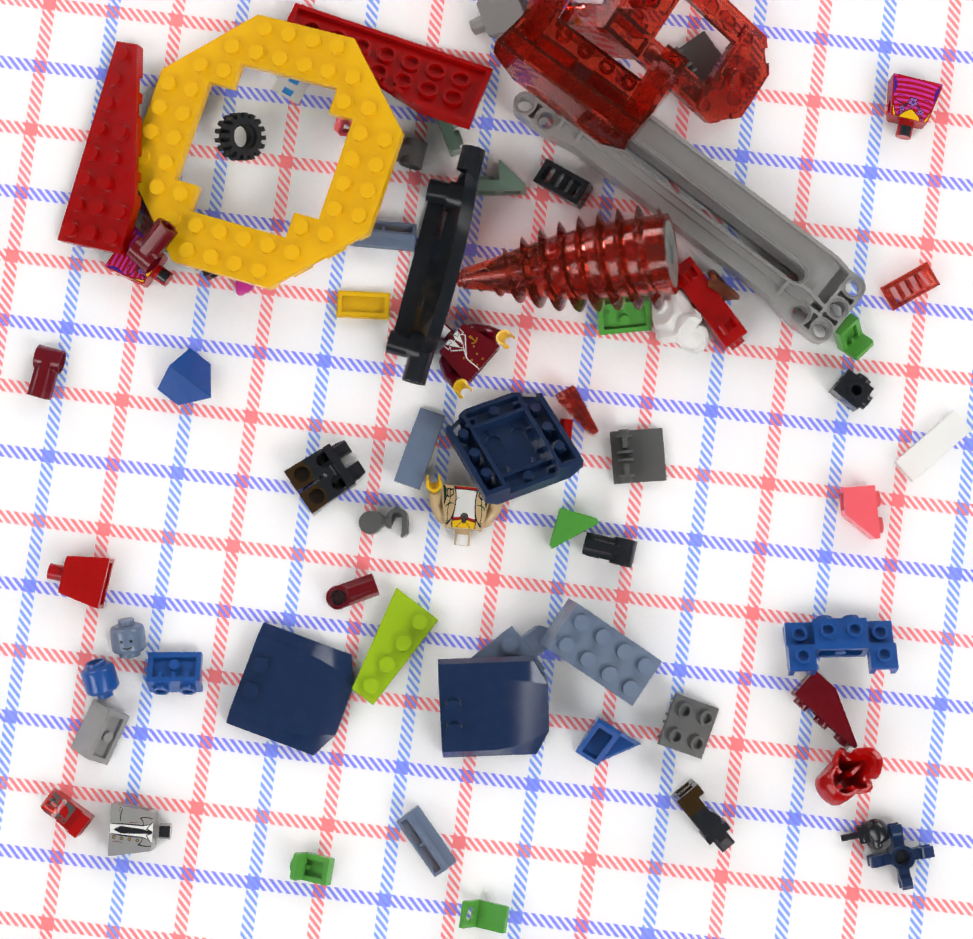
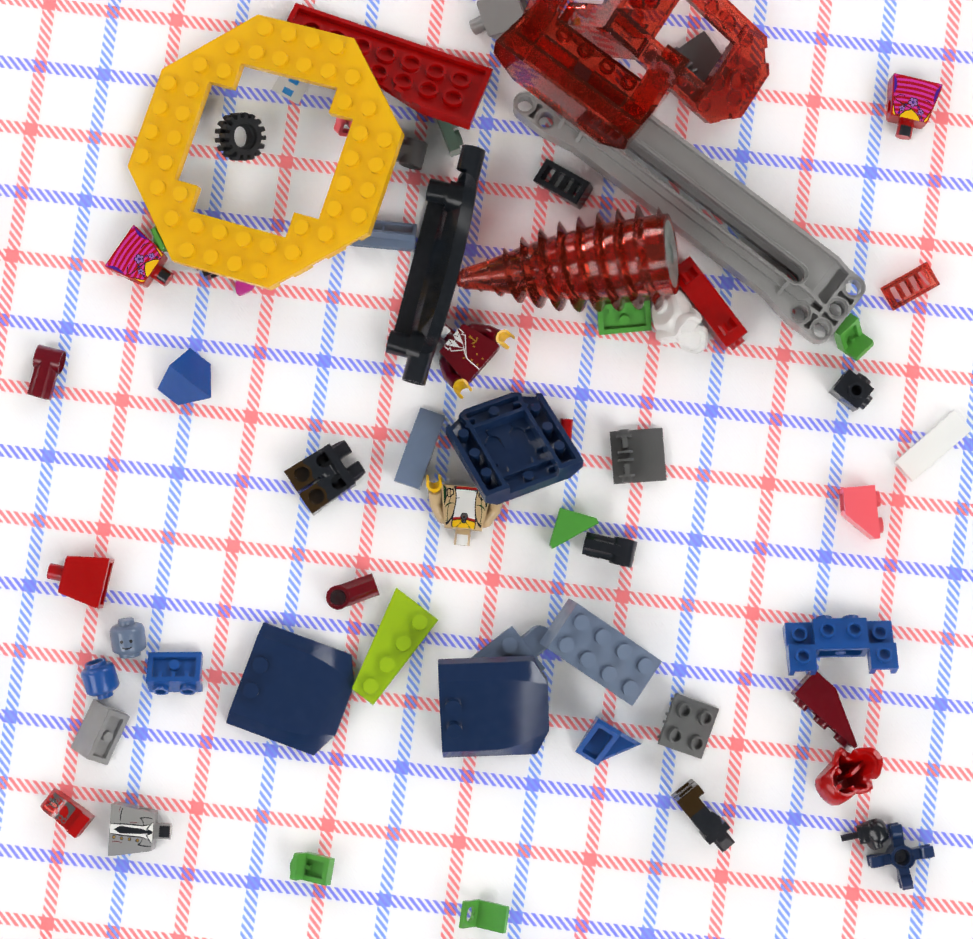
(106, 185): red wing -> none
(147, 250): dark red piece -> none
(363, 305): yellow tile -> none
(373, 521): dark grey leg -> none
(426, 841): sand blue piece -> none
(507, 184): sand green slope -> none
(574, 405): clear red slope -> none
(719, 285): copper piece -> none

